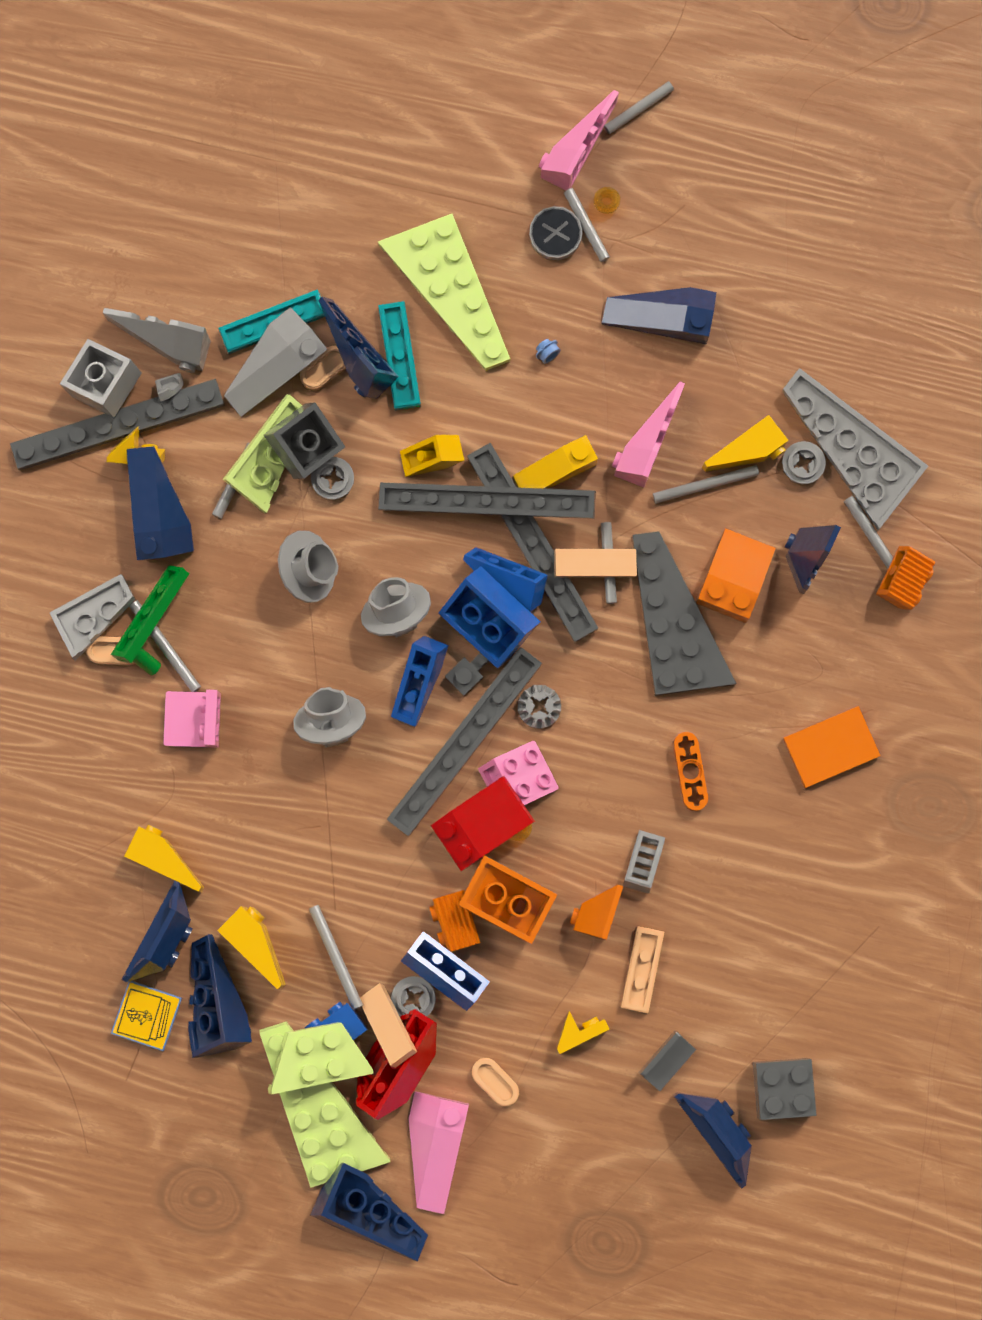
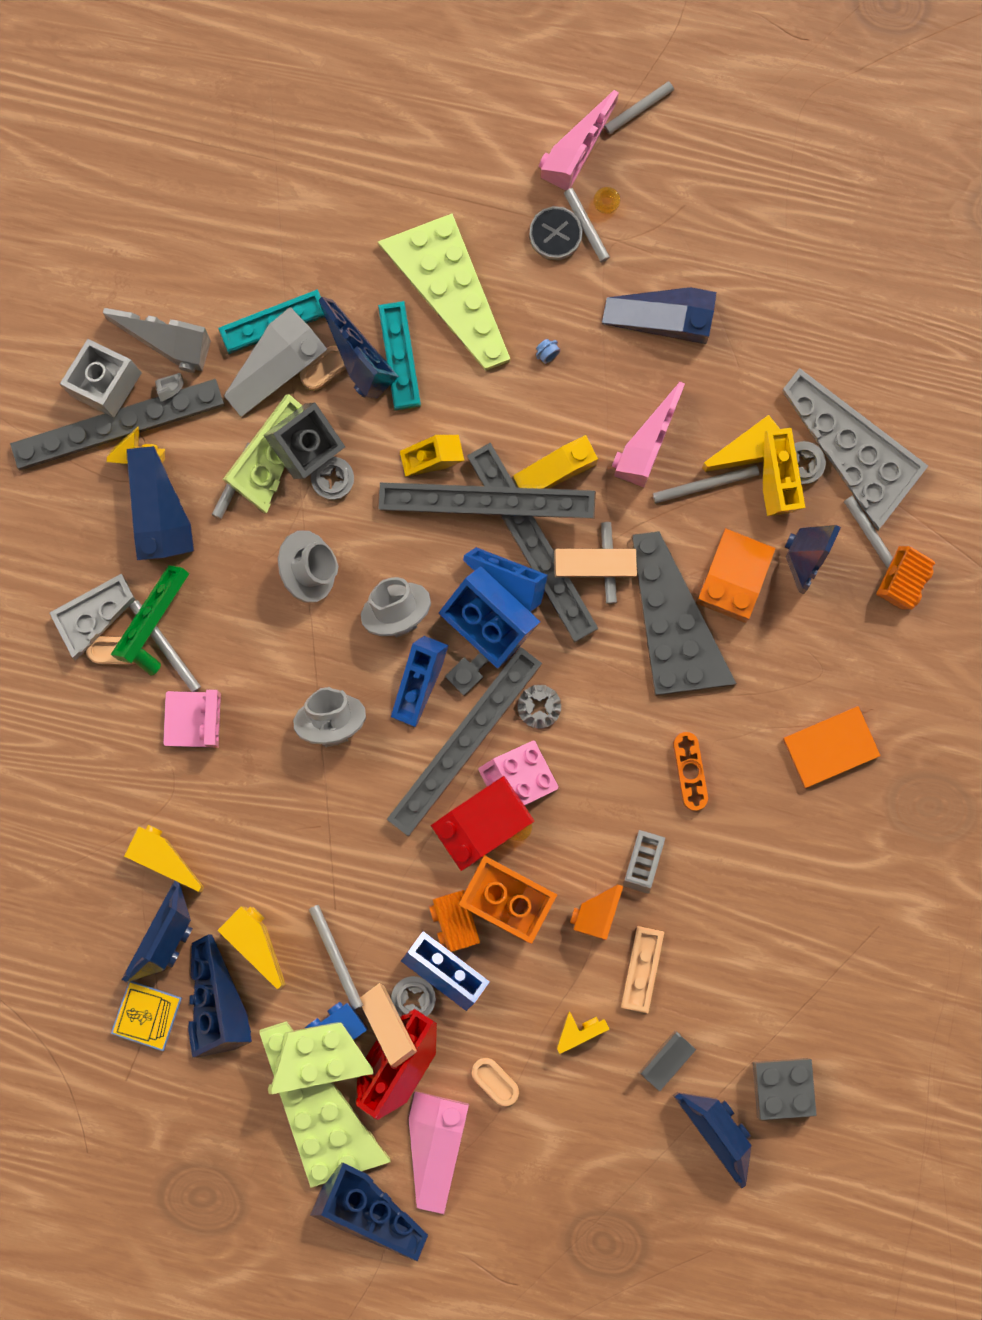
(781, 474): none -> yellow slope

